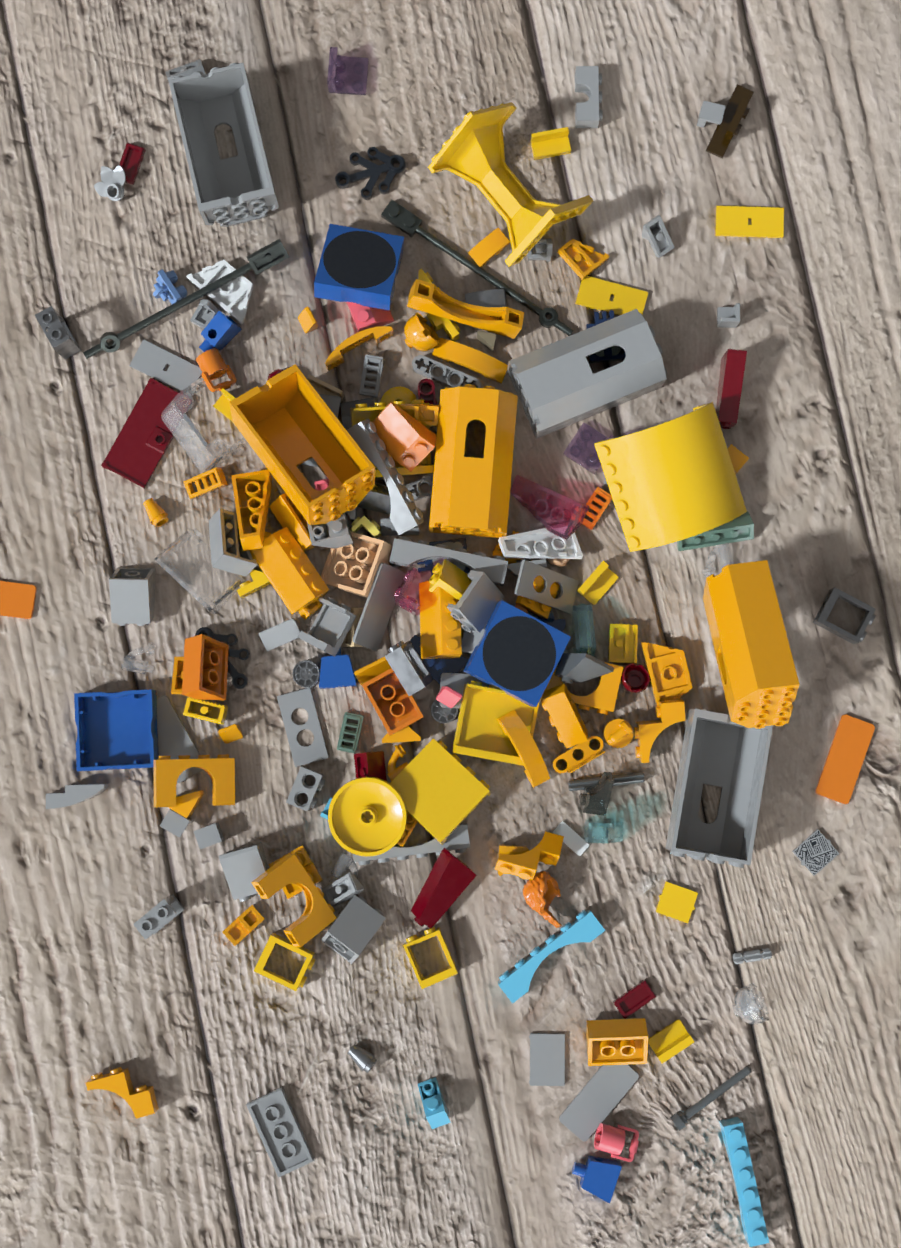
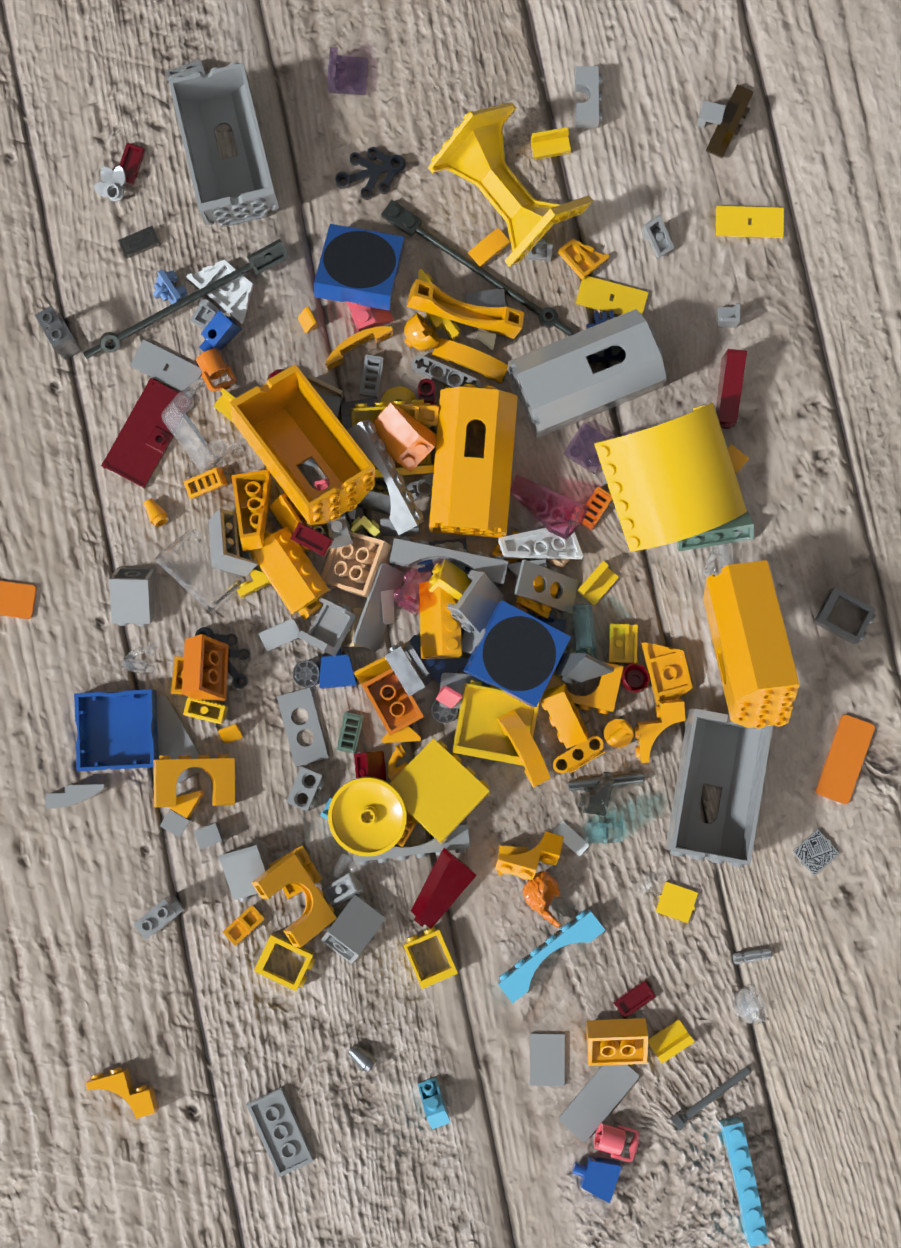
(139, 242): none -> clear smoke tile
(312, 539): none -> dark red tile
(387, 606): none -> white sticker

